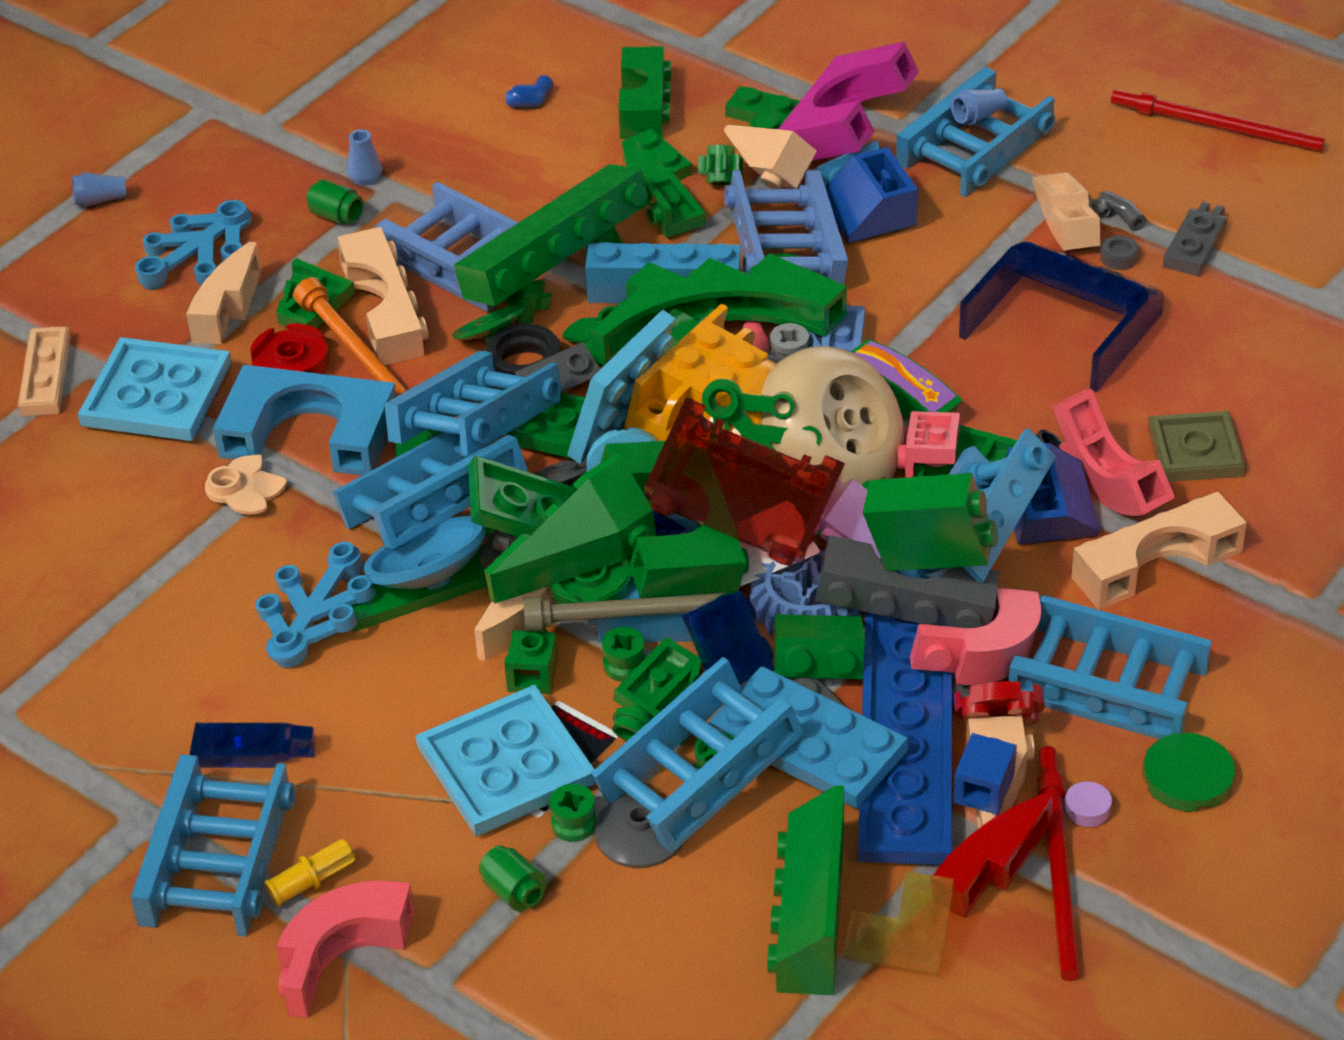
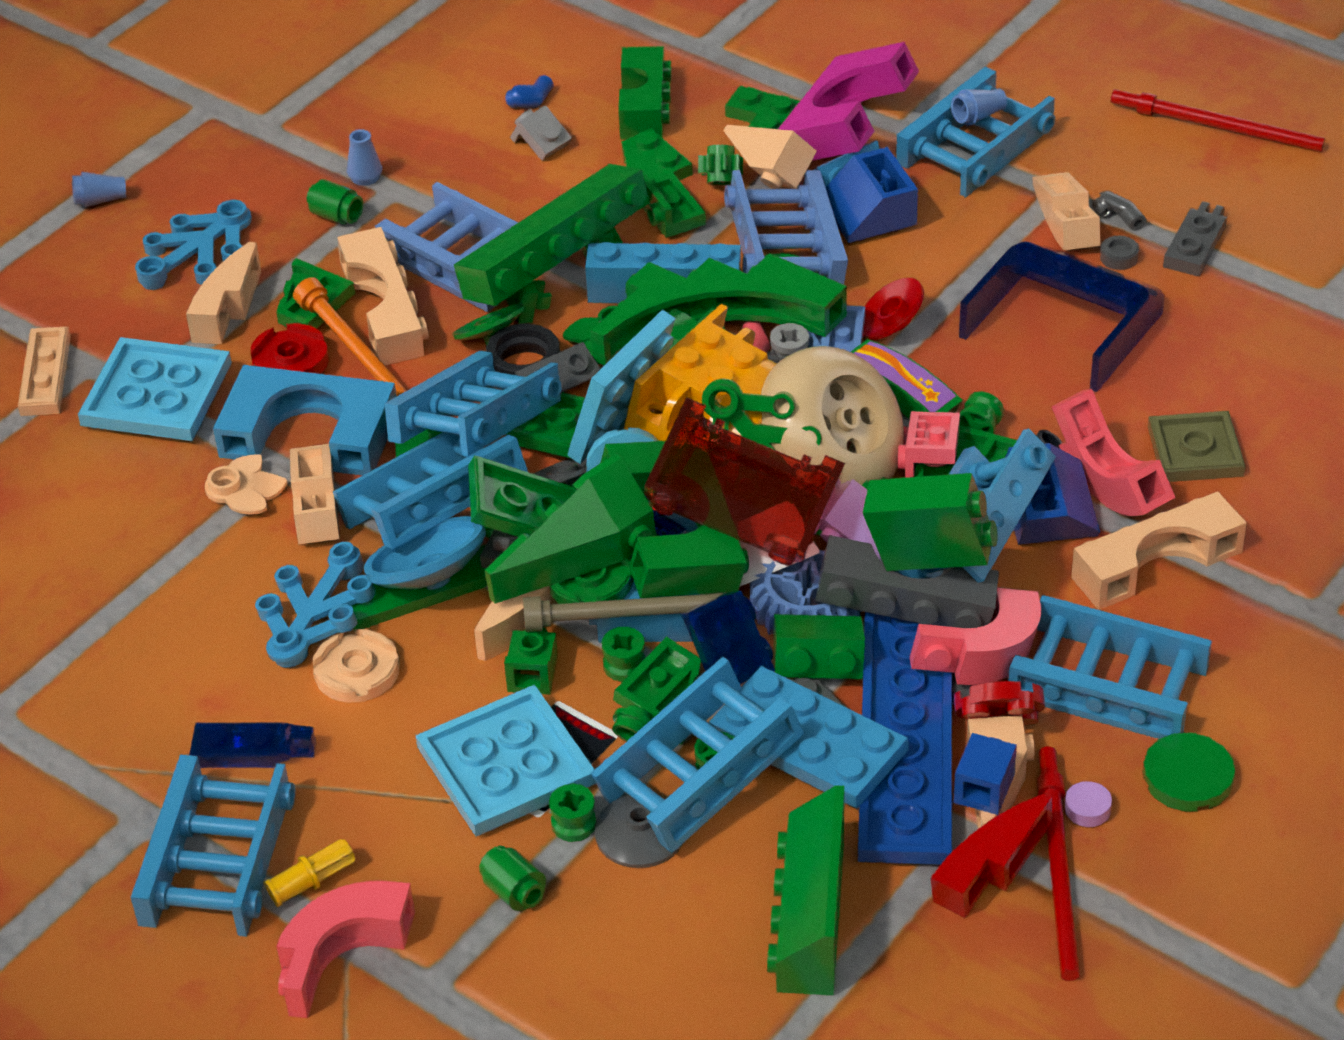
(313, 494): none -> light nougat slope
(356, 666): none -> light nougat tile
(541, 132): none -> light grey bracket
(892, 308): none -> red dish
(913, 940): clear yellow plate -> none
(982, 412): none -> green wheel

